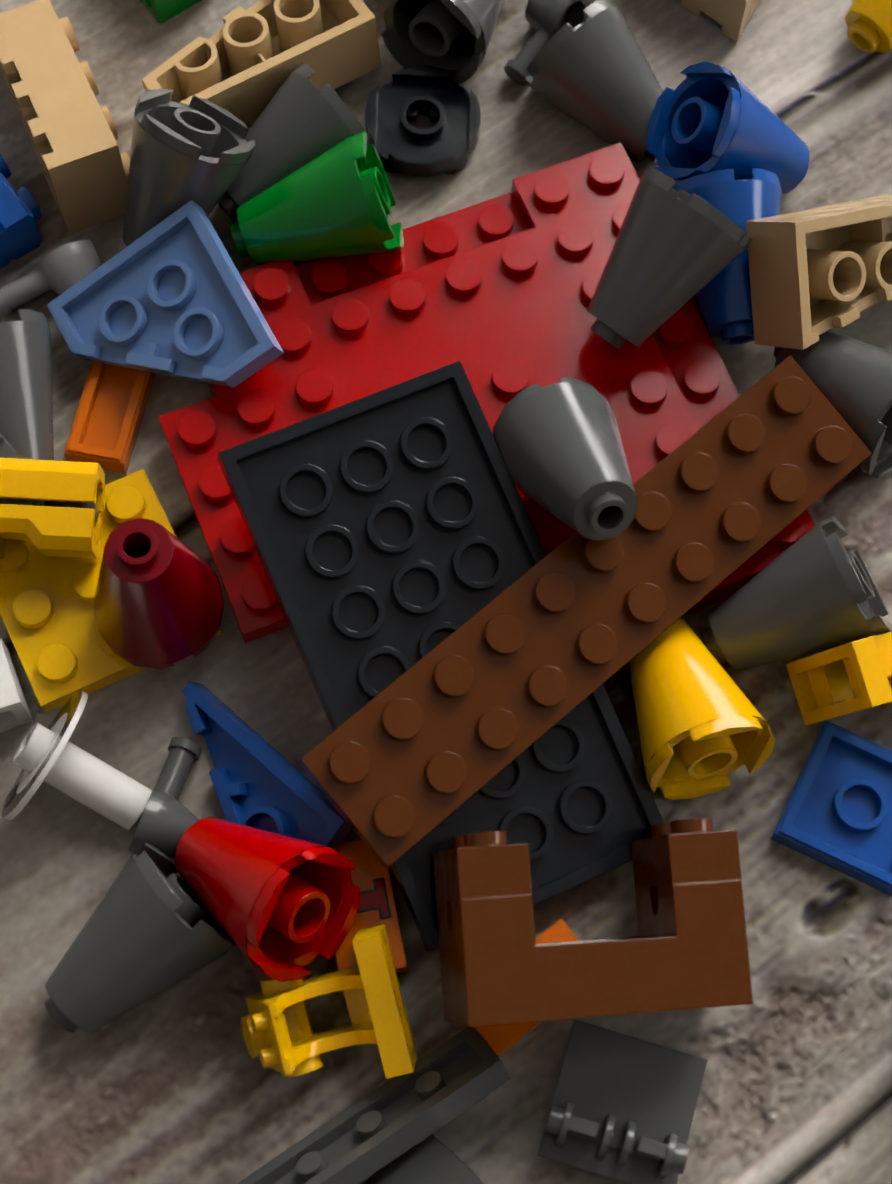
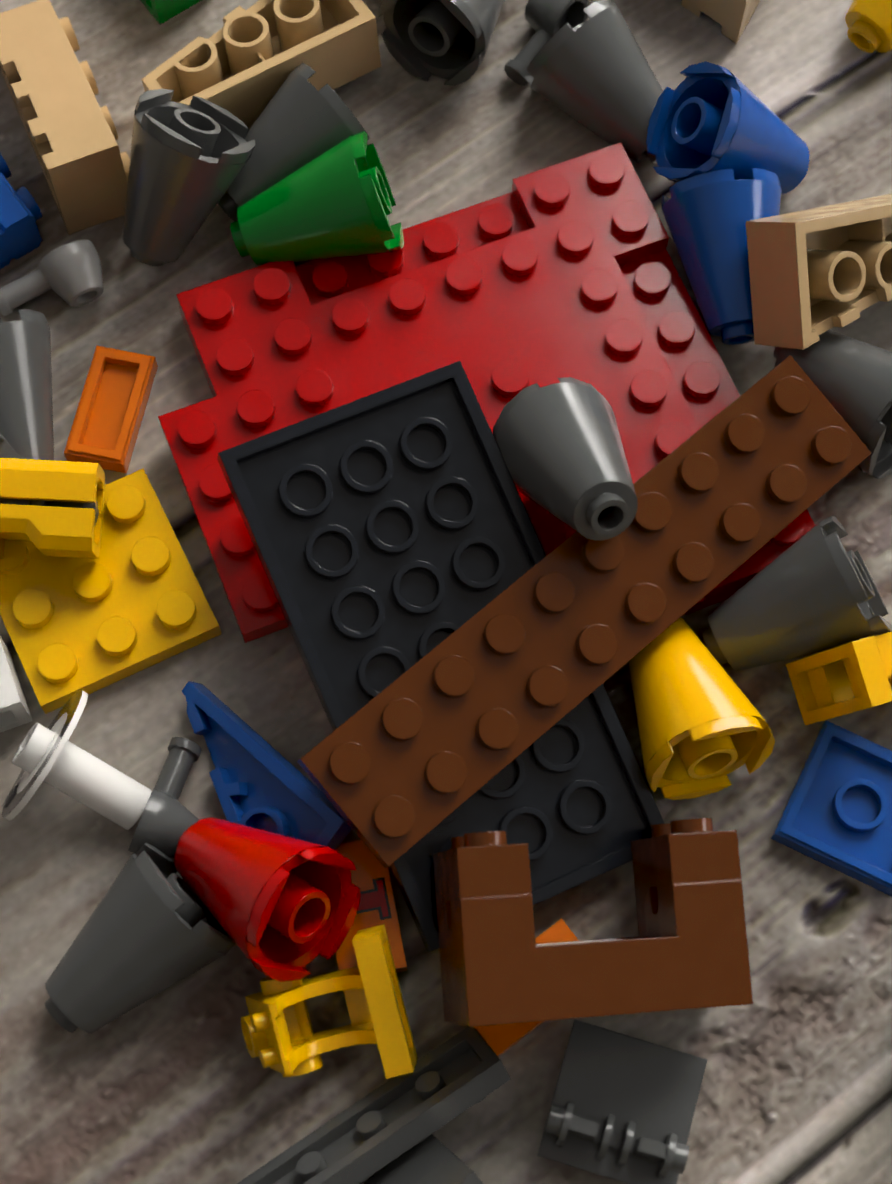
(155, 596): dark red cone -> none
(169, 307): medium blue plate -> none
(430, 150): black plate -> none
(660, 259): dark grey cone -> none

